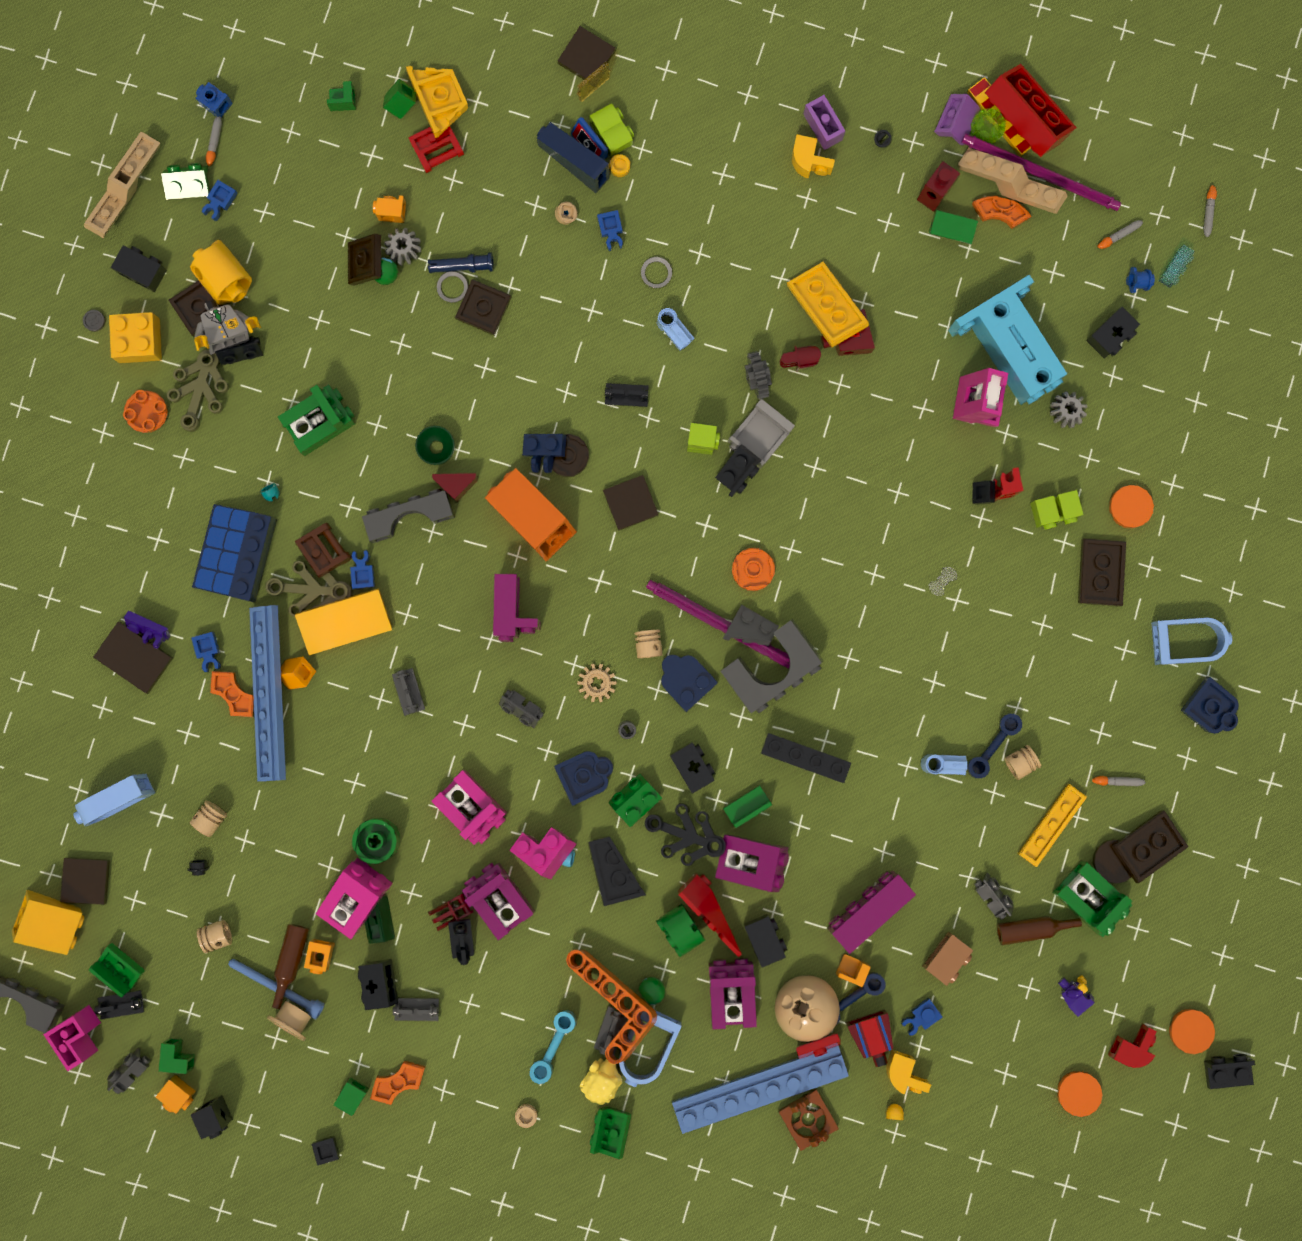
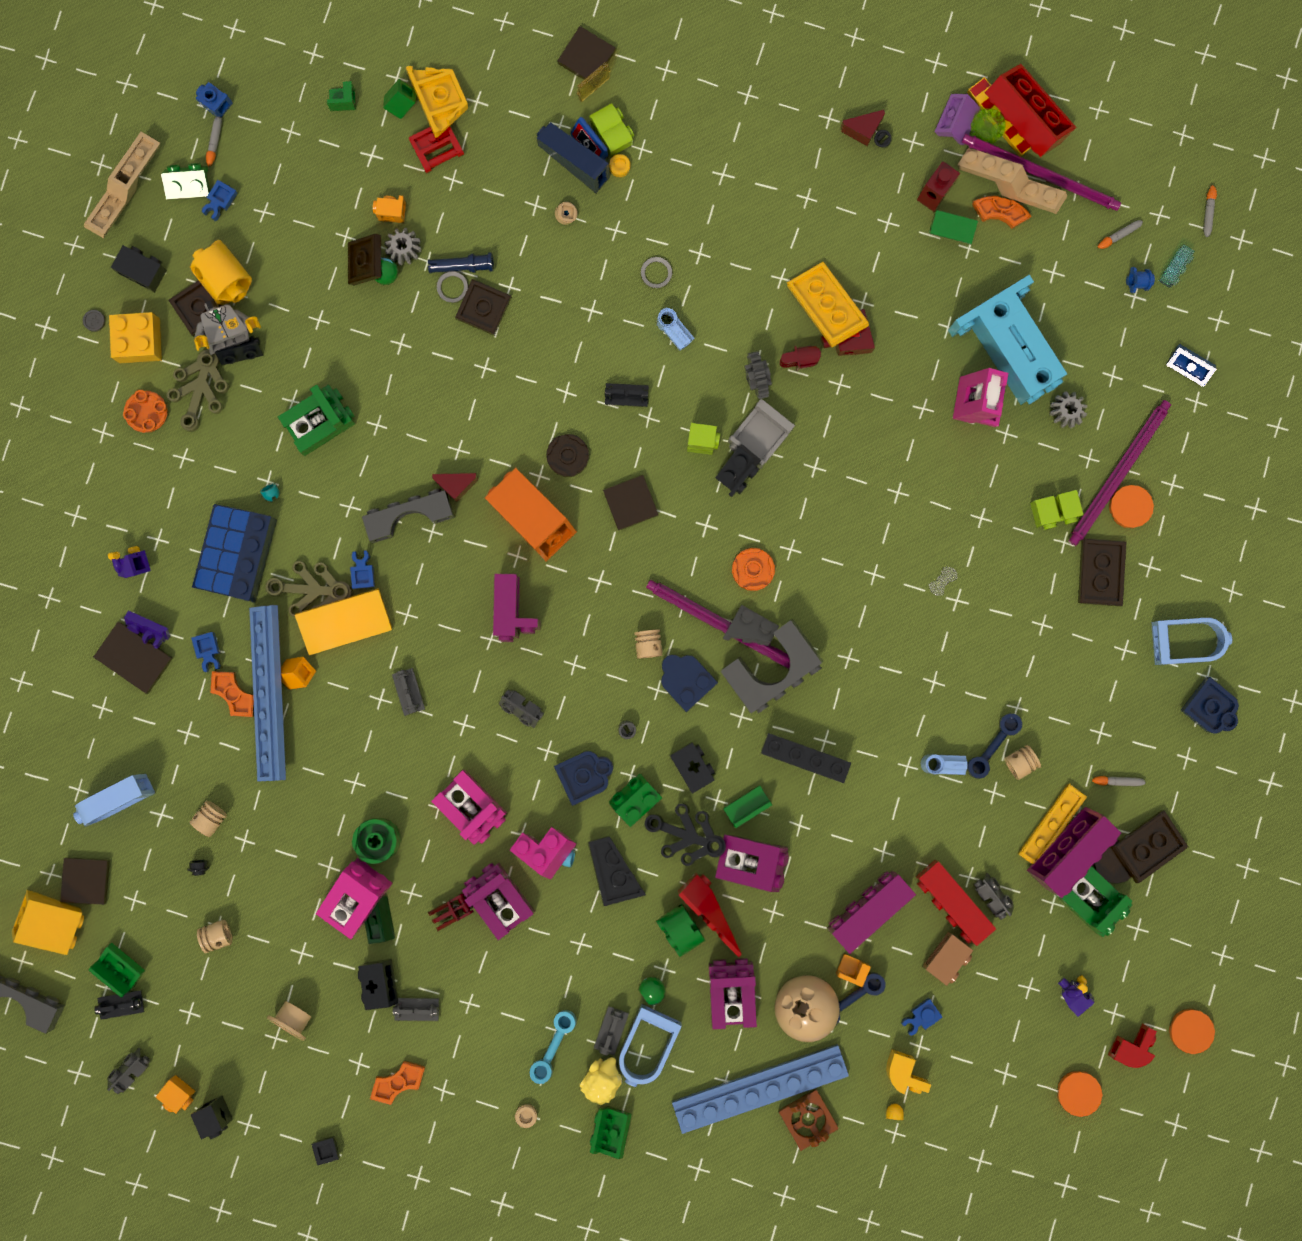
(71, 1040): dark pink brick -> none
(131, 564): none -> dark purple piece
(172, 1058): green piece -> none
(289, 960): reddish brown piece -> none
(312, 962): light orange brick -> none
(313, 1007): medium blue piece -> none
(317, 554): reddish brown plate -> none
(351, 1096): green panel -> none
(427, 438): dark green piece -> none
(461, 940): black hinge -> none
(543, 446): dark blue hinge -> none
(588, 679): tan gear -> none
(610, 226): blue plate -> none
(617, 1000): orange beam -> none
(765, 941): black brick -> none
(805, 160): yellow brick -> none
(818, 1047): red plate -> none
(824, 122): medium lavender brick -> none
(863, 127): none -> dark red slope
(872, 1036): torso -> none
(955, 902): none -> red brick
(983, 492): black plate -> none
(1010, 485): red hinge -> none
(1033, 929): reddish brown piece -> none
(1074, 852): none -> magenta brick
(1119, 473): none -> magenta piece
(1123, 324): black brick -> none
(1191, 365): none -> slope
(1229, 1071): black bracket -> none

